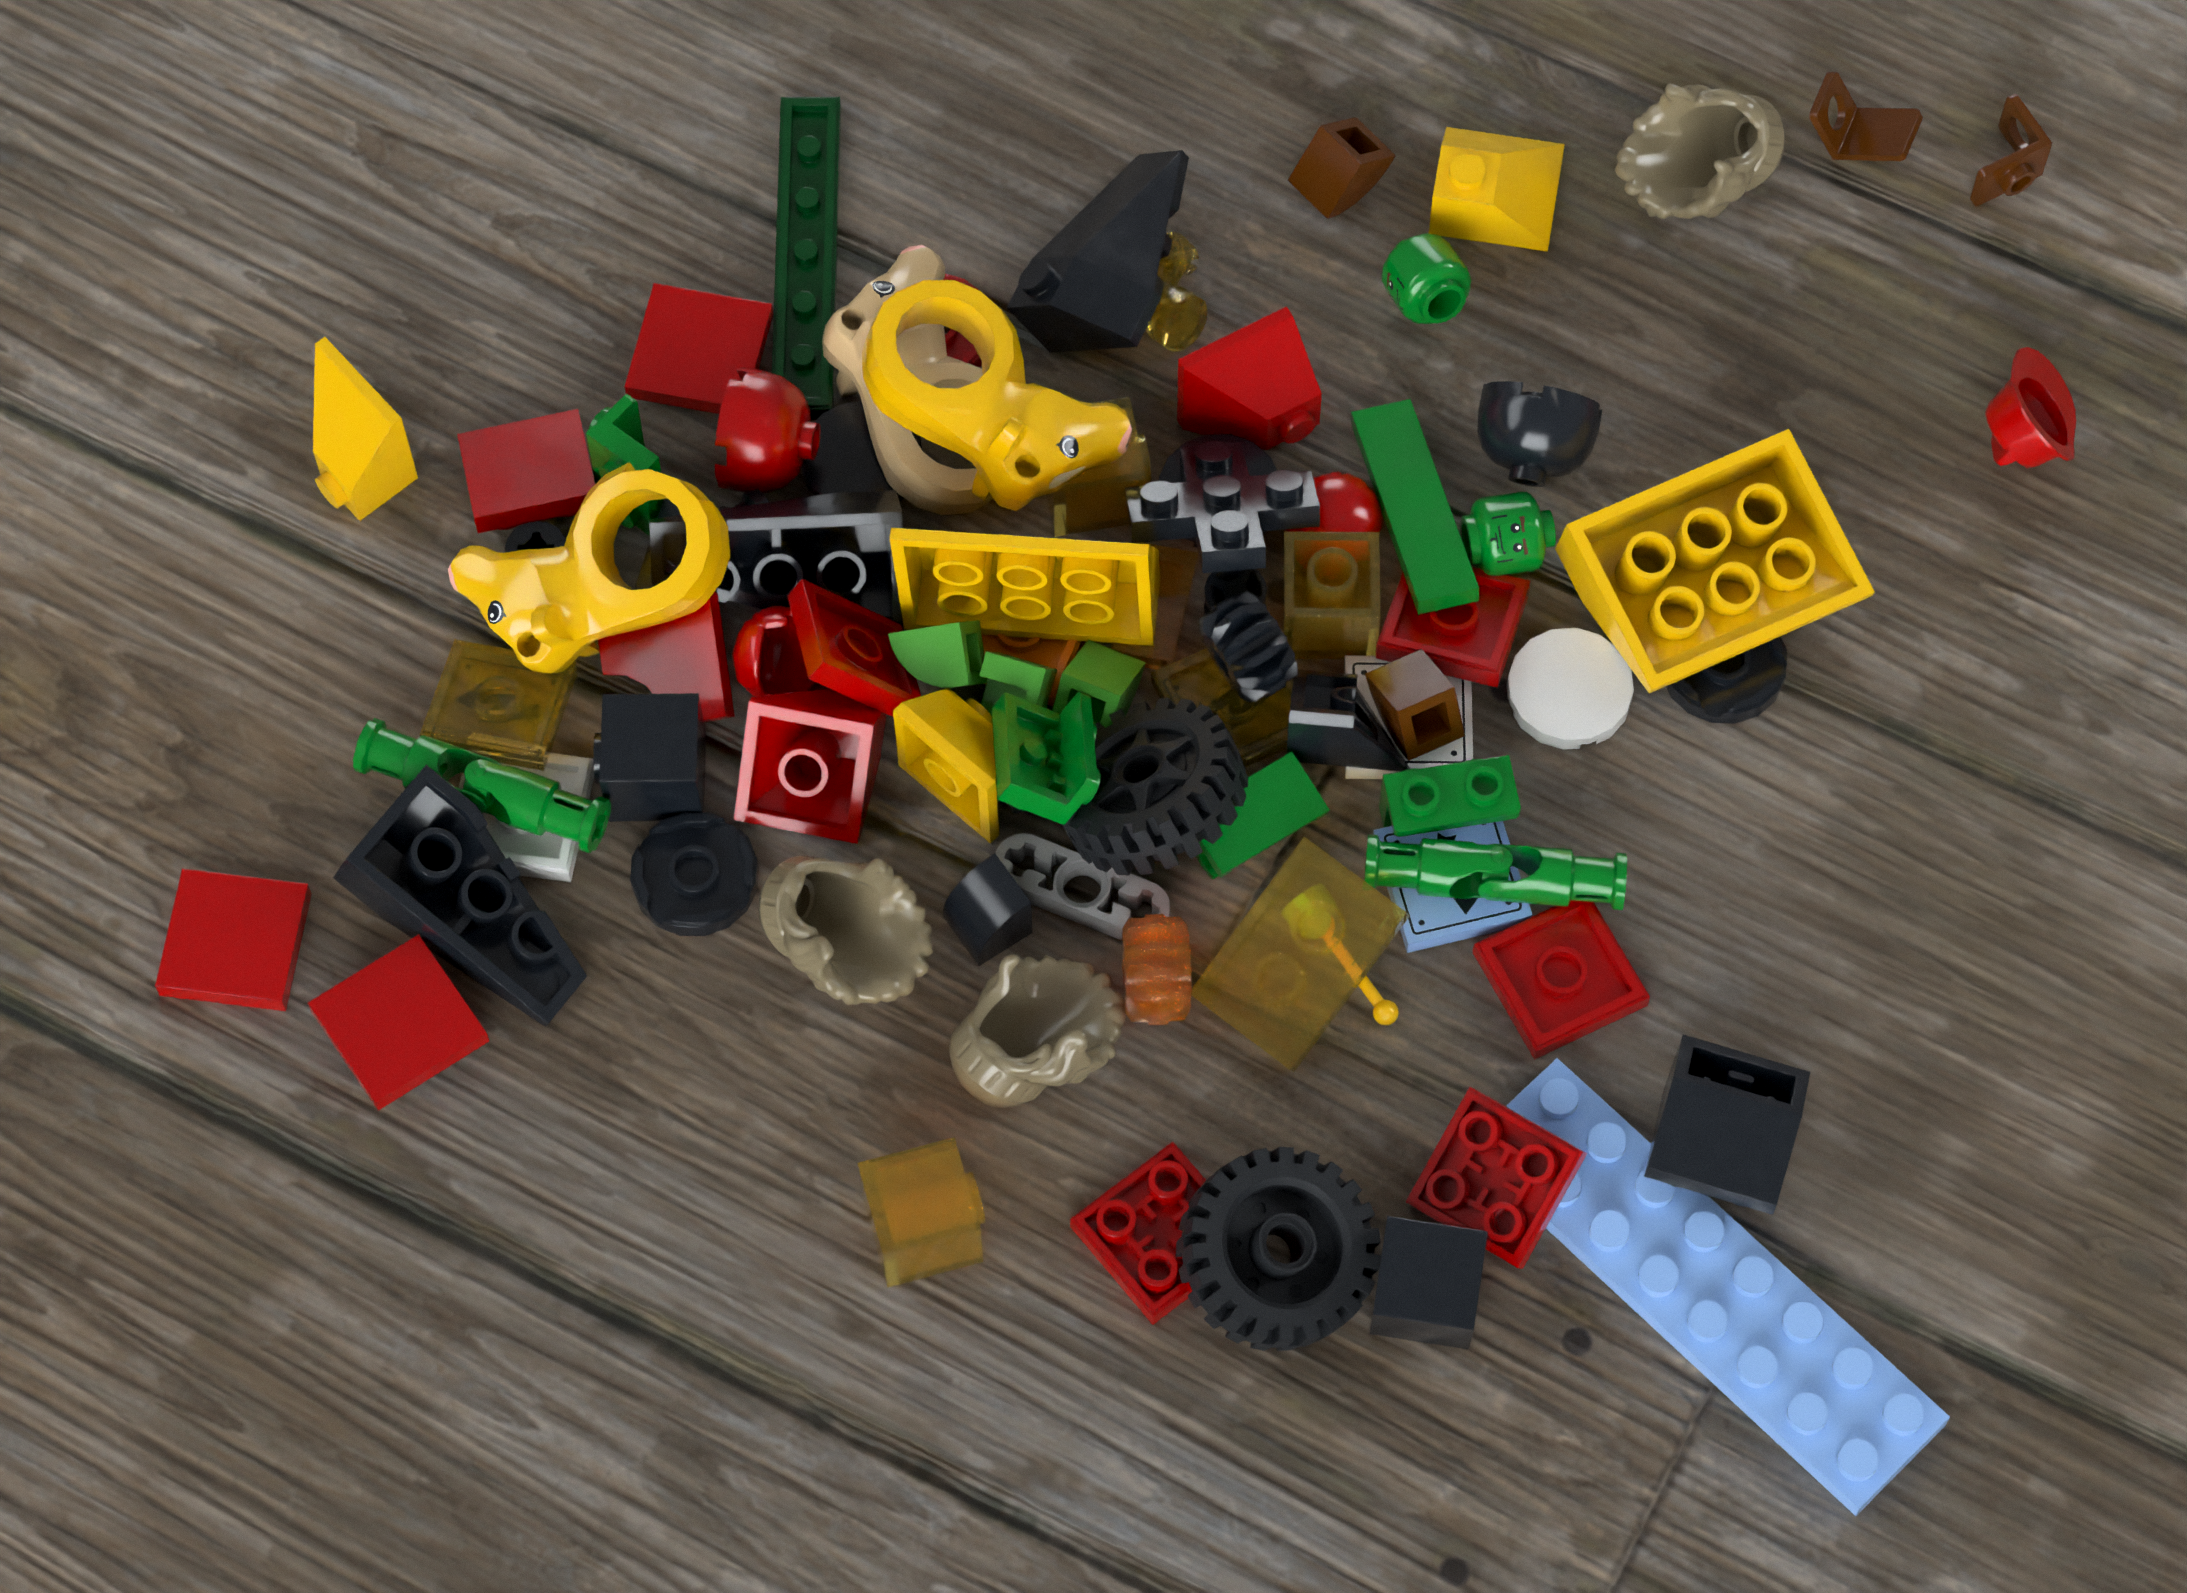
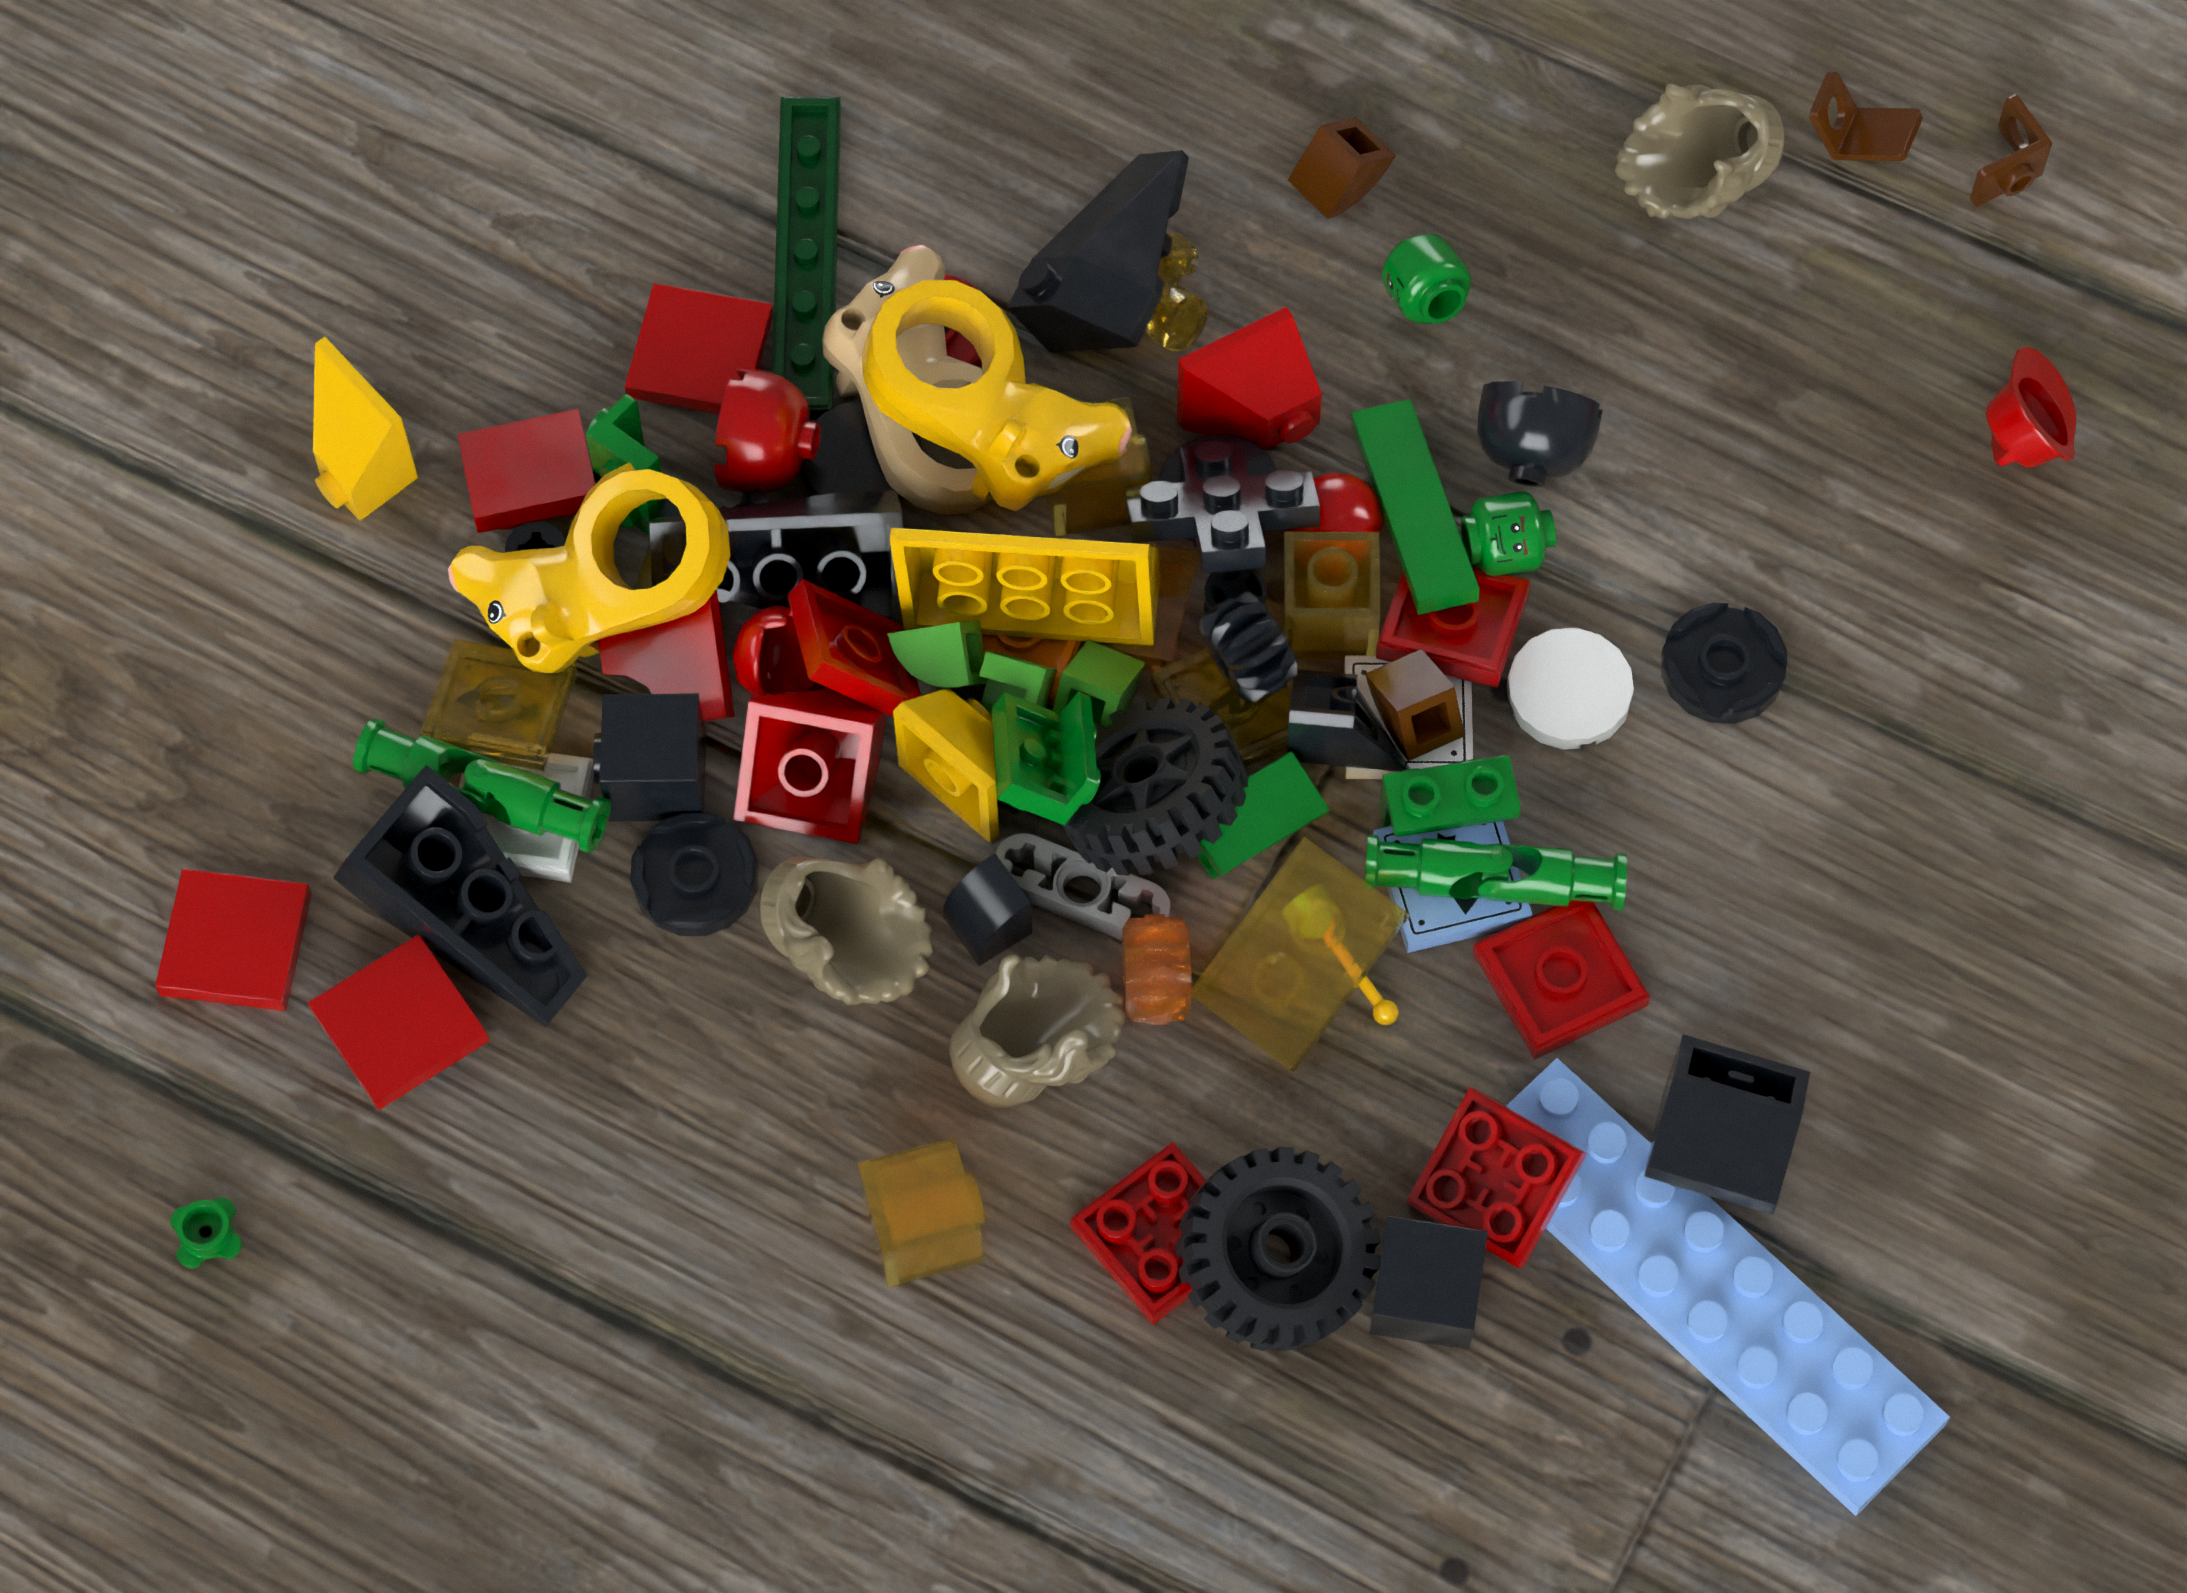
(192, 1219): none -> green plate
(1496, 189): yellow slope -> none
(1713, 562): yellow slope -> none

